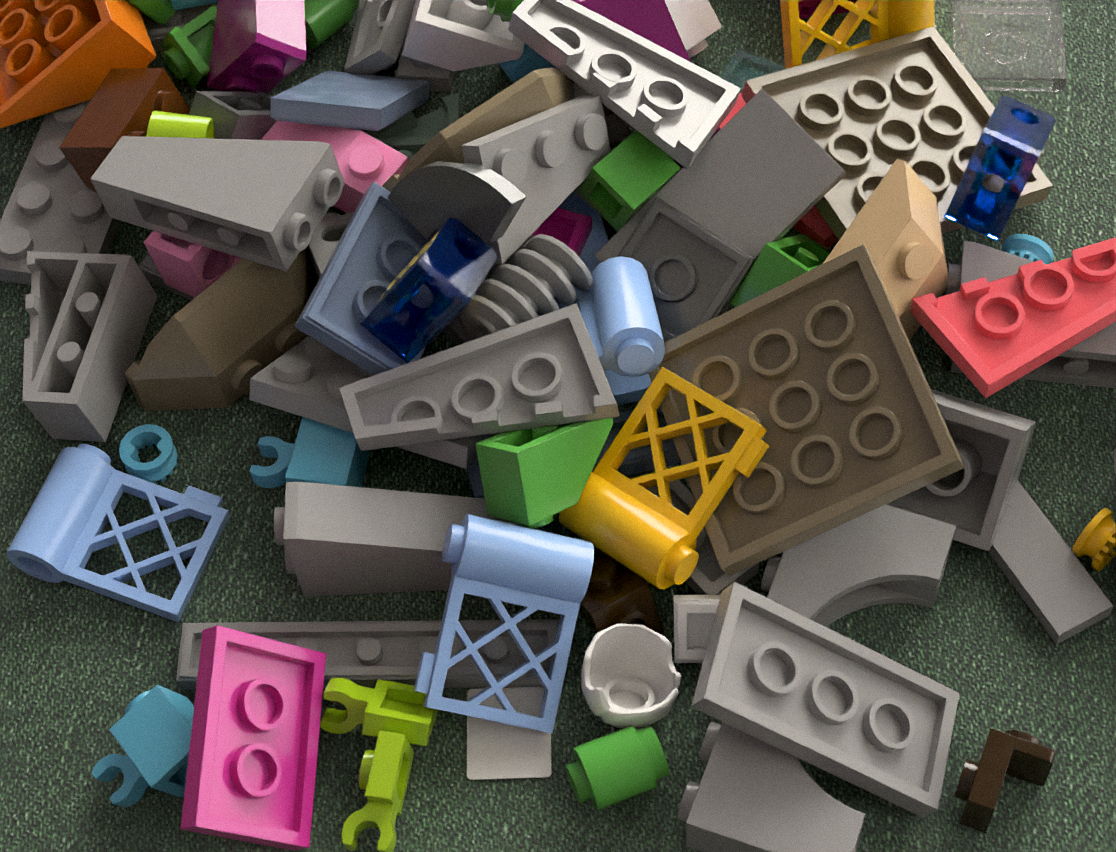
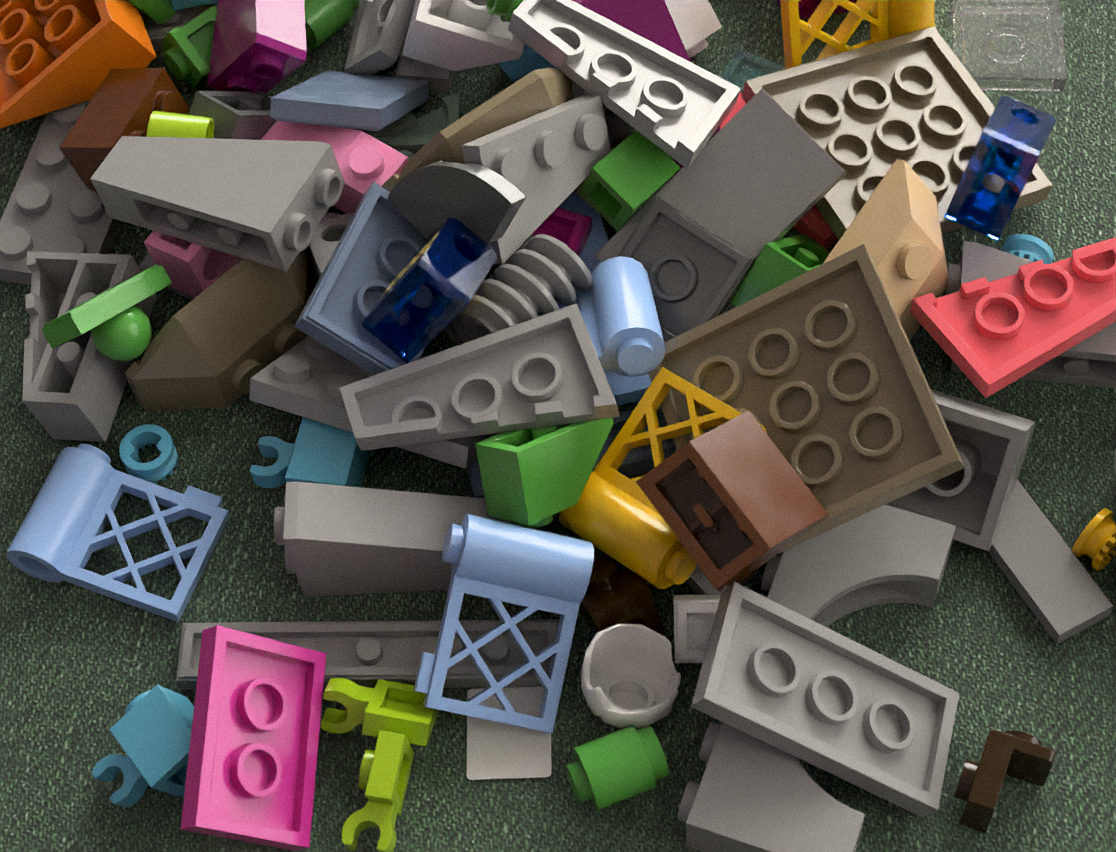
(115, 322): none -> bright green tile
(732, 500): none -> reddish brown slope

